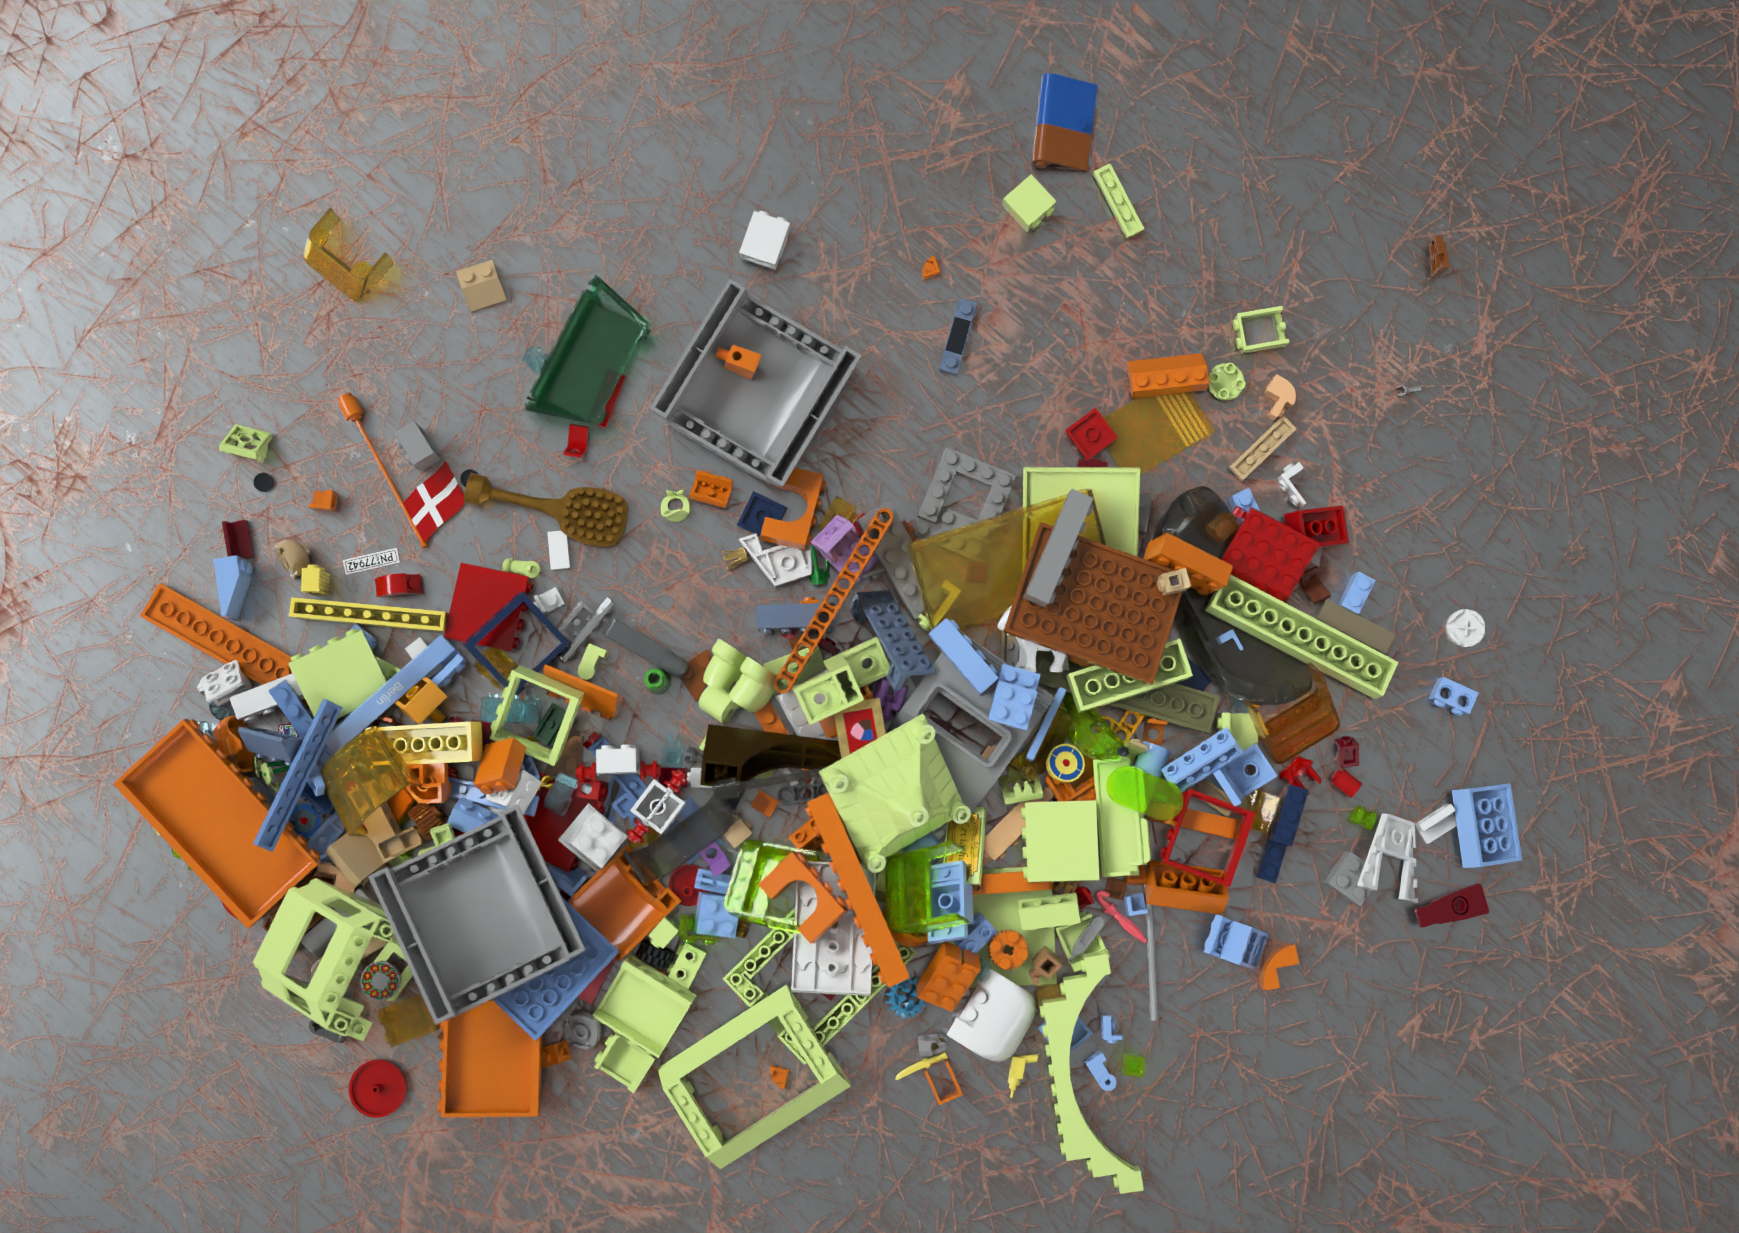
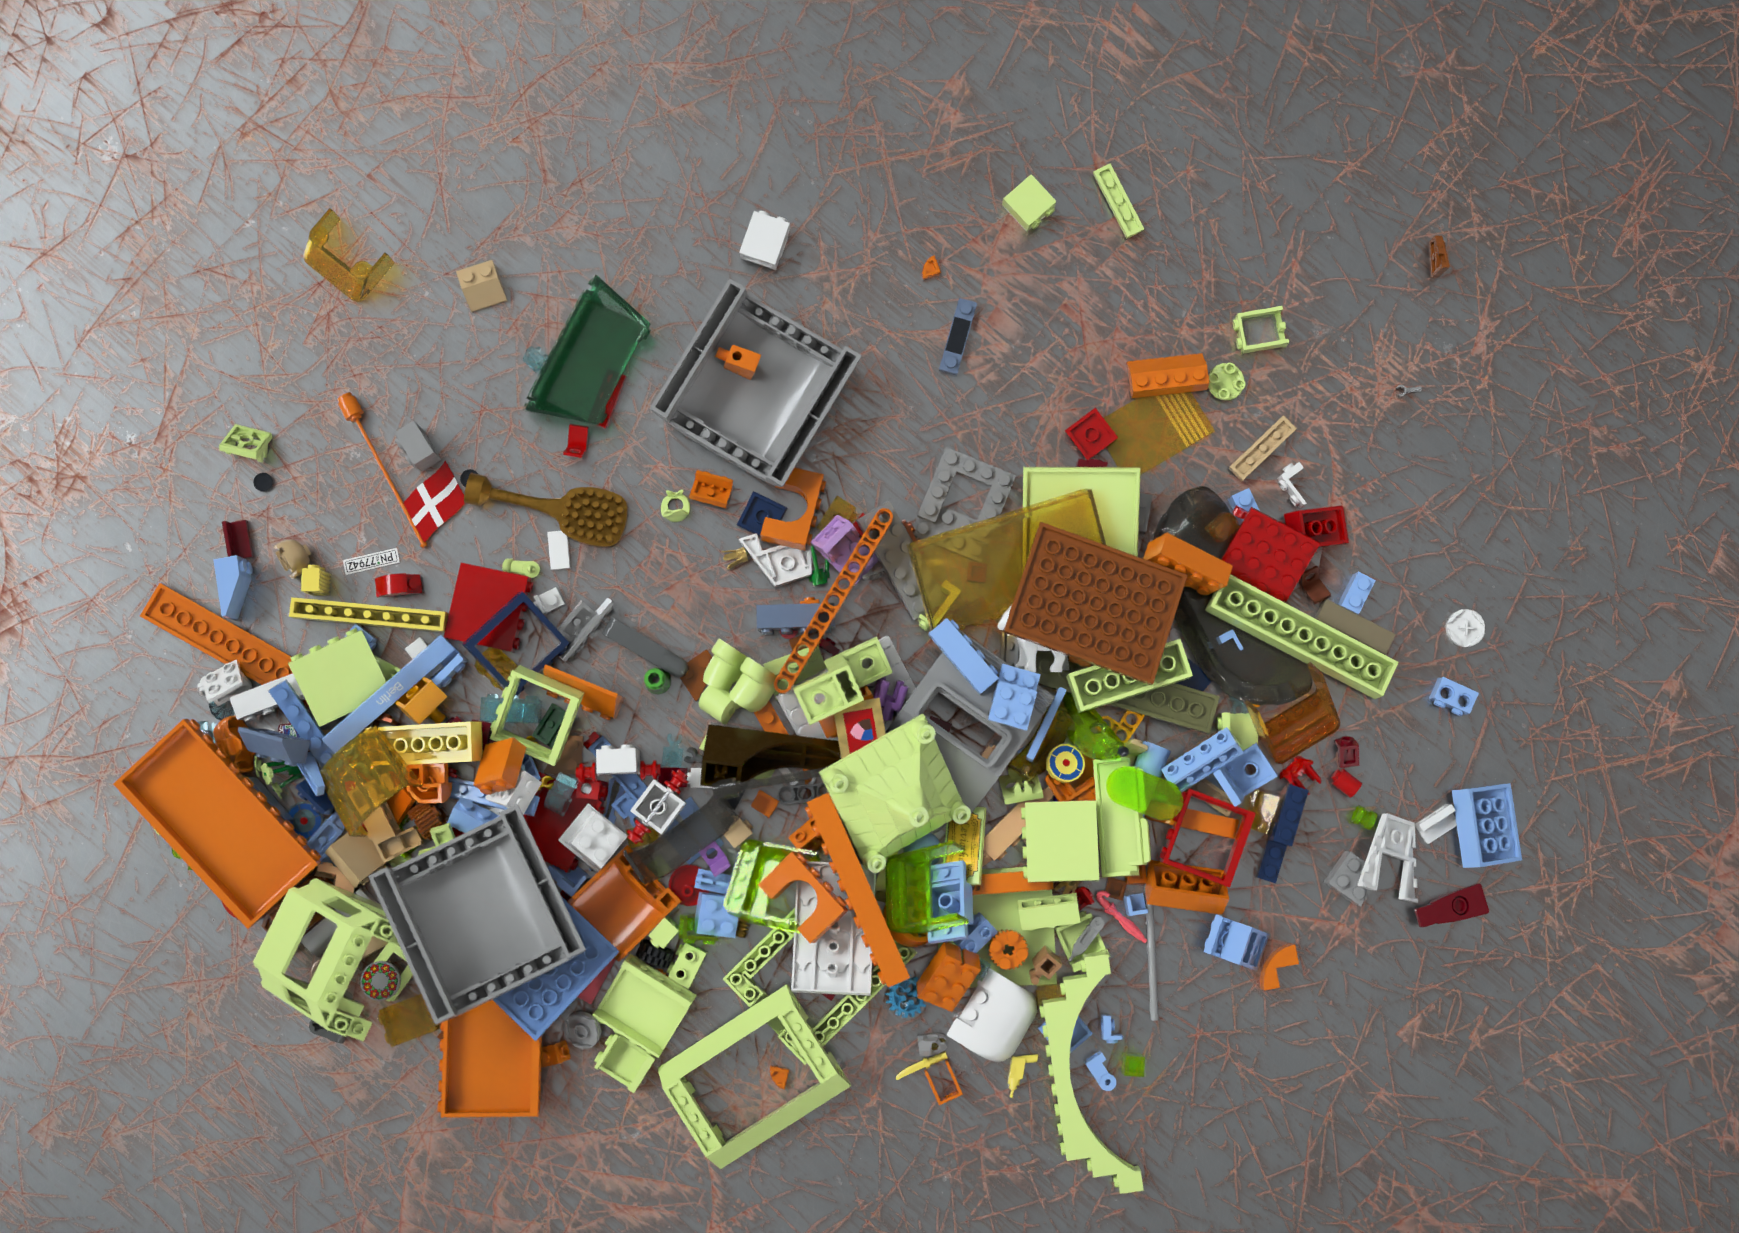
(297, 775): medium blue plate -> none
(324, 501): orange panel -> none
(377, 1088): red piece -> none
(589, 662): yellowish green leg -> none
(894, 633): sand blue bracket -> none
(1058, 547): light grey brick -> none
(1064, 122): door -> none
(1154, 724): orange bracket -> none
(1173, 582): tan window -> none
(1281, 392): light nougat brick -> none

